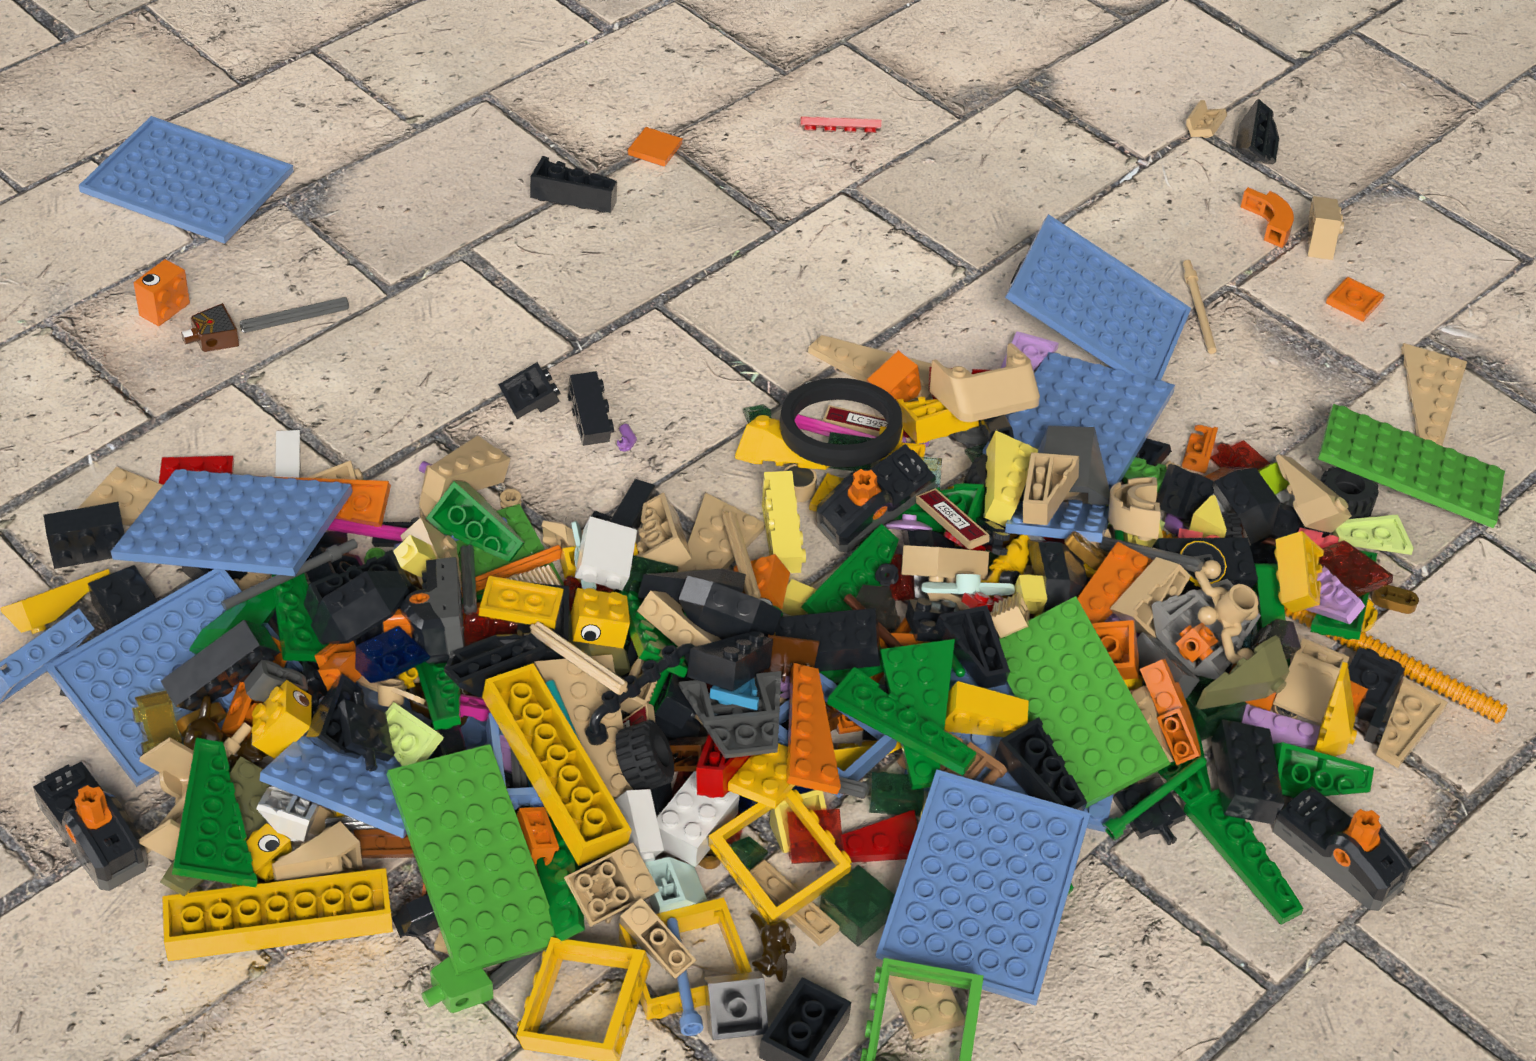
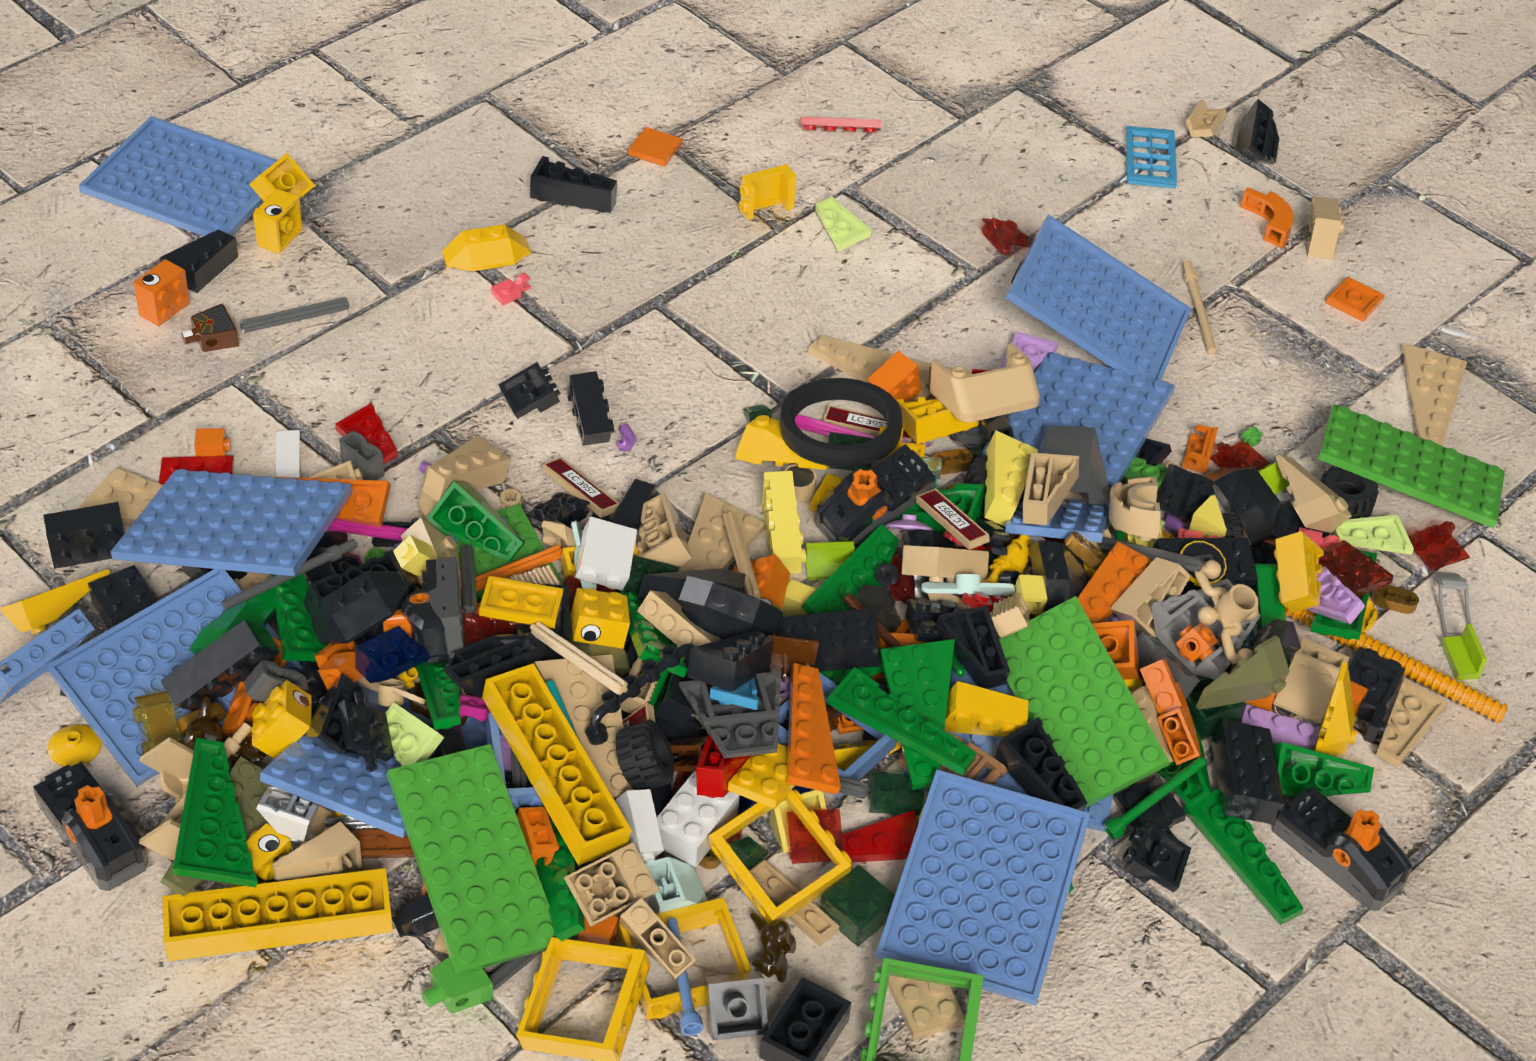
(74, 745): none -> yellow dish
(204, 258): none -> black wedge
(211, 442): none -> orange brick
(277, 221): none -> yellow brick
(284, 176): none -> yellow brick
(362, 455): none -> dark grey brick
(370, 427): none -> red wing
(486, 248): none -> yellow wedge
(509, 291): none -> coral plate
(561, 508): none -> black hinge
(580, 486): none -> tile
(601, 933): none -> orange brick
(767, 189): none -> yellow panel
(826, 558): none -> lime panel
(841, 224): none -> yellowish green wing
(955, 460): none -> pearl gold beam
(1004, 235): none -> clear red hinge
(1151, 180): none -> dark azure piece
(1156, 856): none -> black plate
(1252, 436): none -> bright green plate
(1438, 546): none -> clear red hinge
(1451, 581): none -> light grey piece
(1465, 654): none -> lime panel

